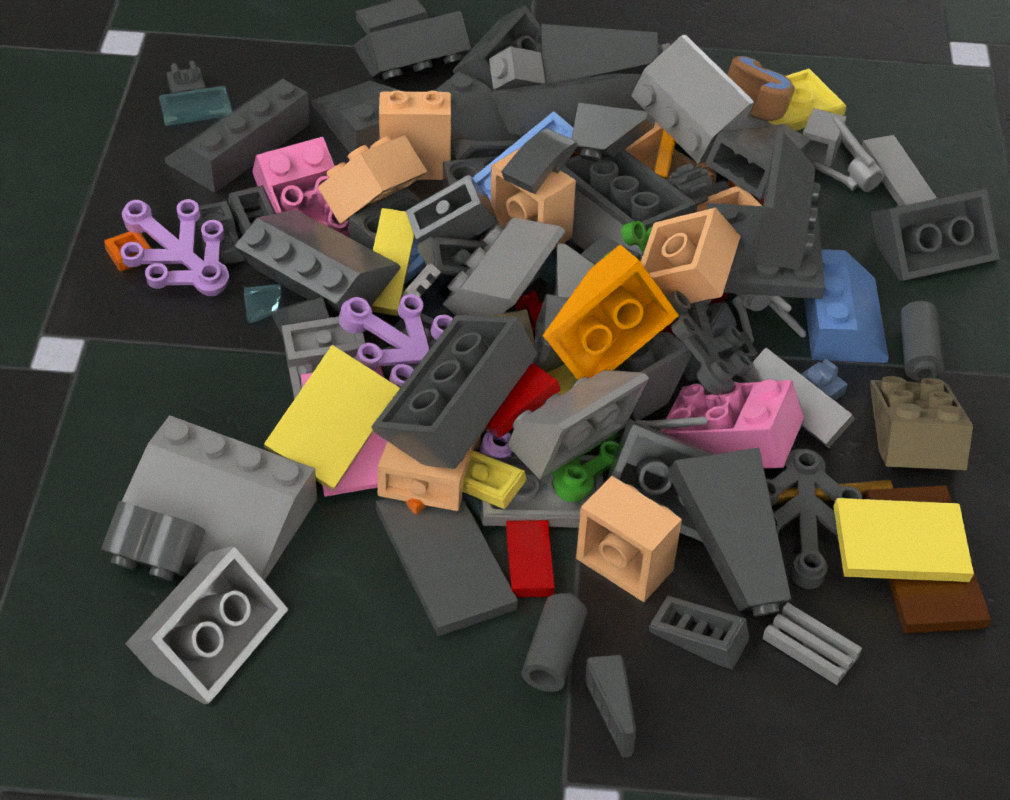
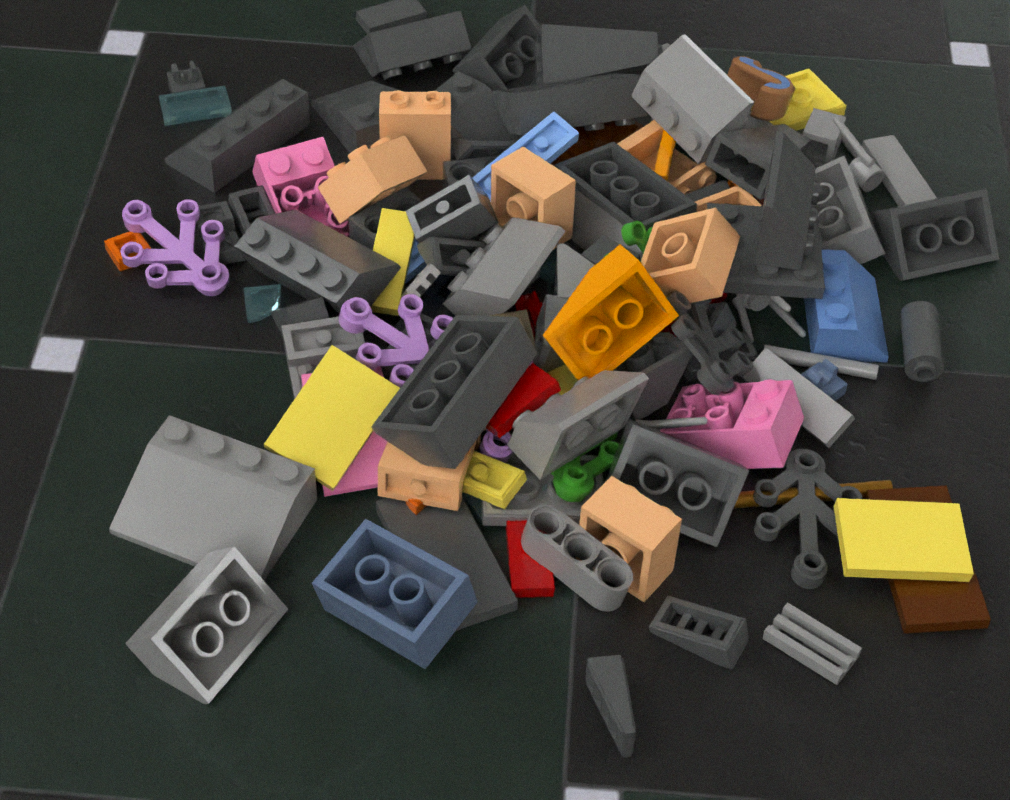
(153, 541): dark grey brick -> none
(395, 593): none -> sand blue brick
(516, 68): light grey brick -> none
(537, 158): dark grey slope -> none
(554, 642): dark grey brick -> none
(585, 576): none -> light grey beam
(608, 129): dark grey slope -> none
(692, 182): dark grey gear -> none
(736, 522): dark grey slope -> none
(808, 359): none -> light grey bar
(844, 214): none -> light grey slope
(920, 424): dark tan slope -> none

